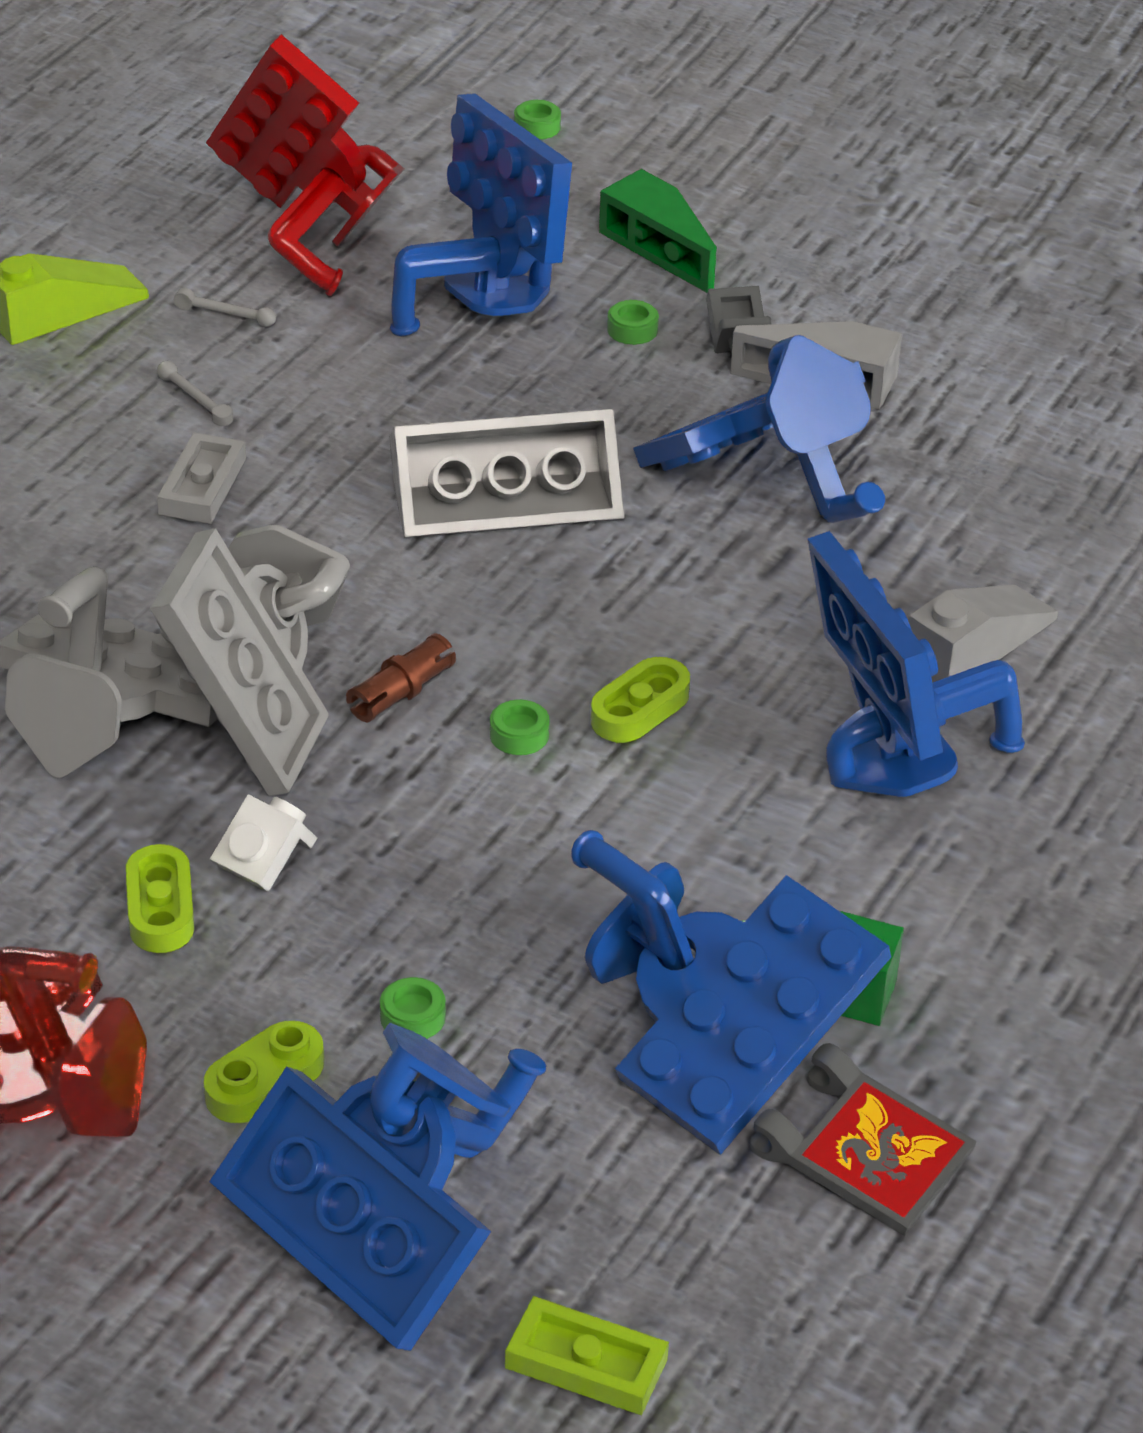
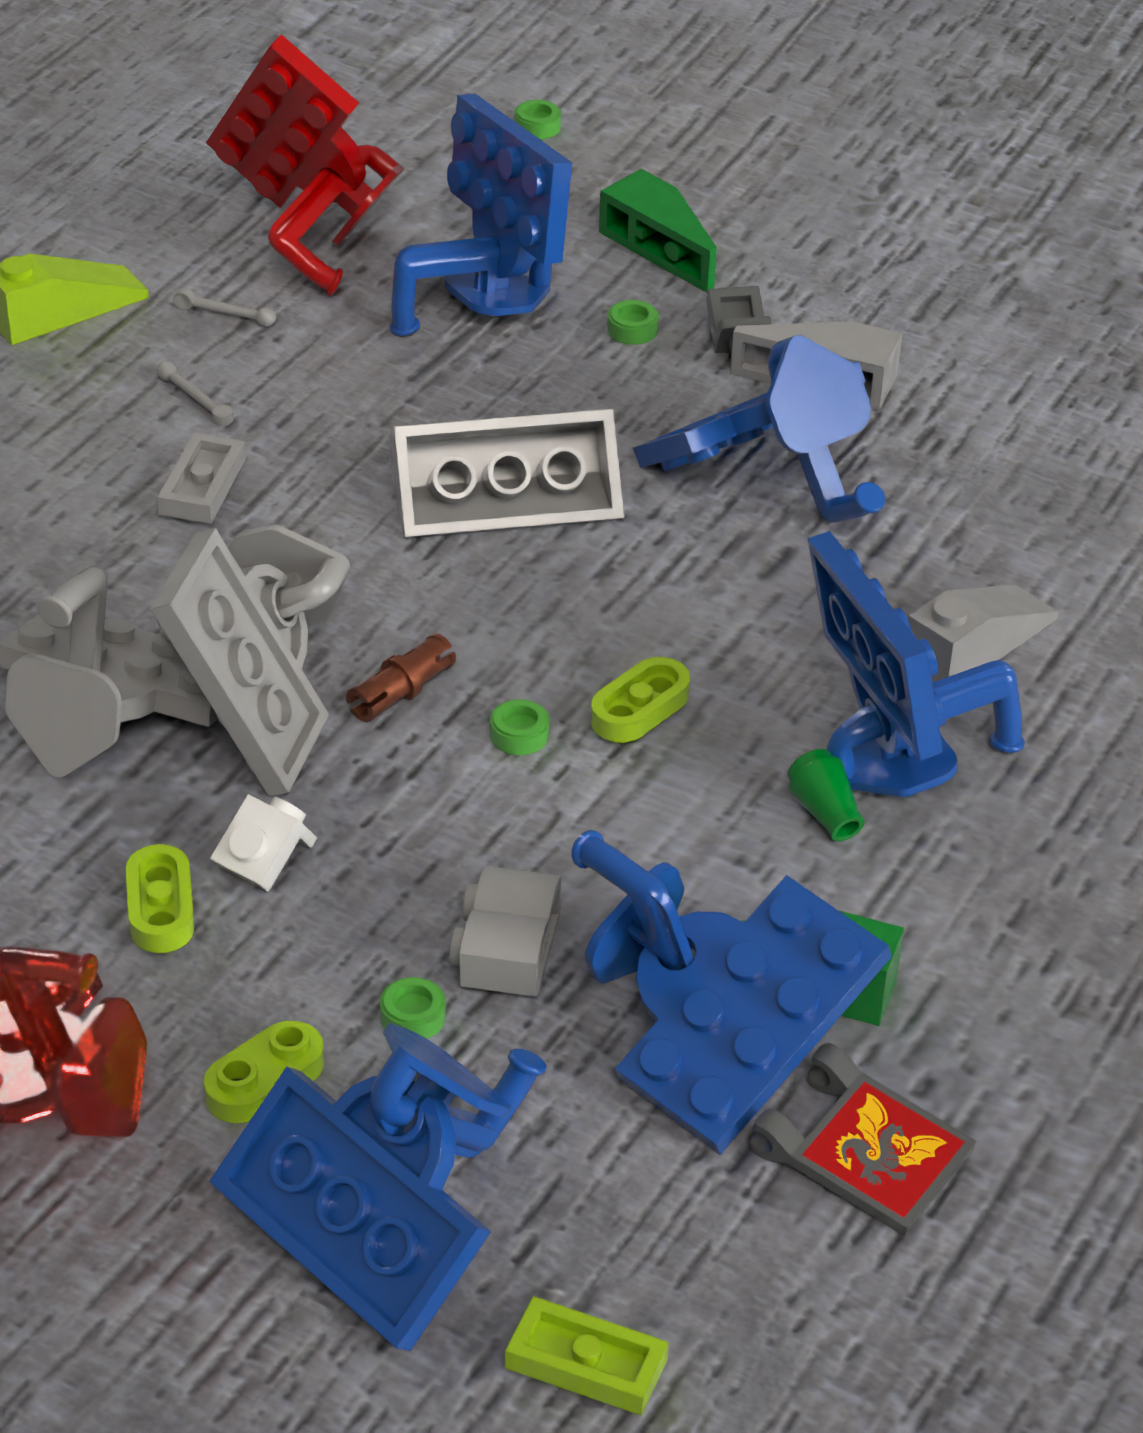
(507, 930): none -> light grey brick
(825, 791): none -> green cone

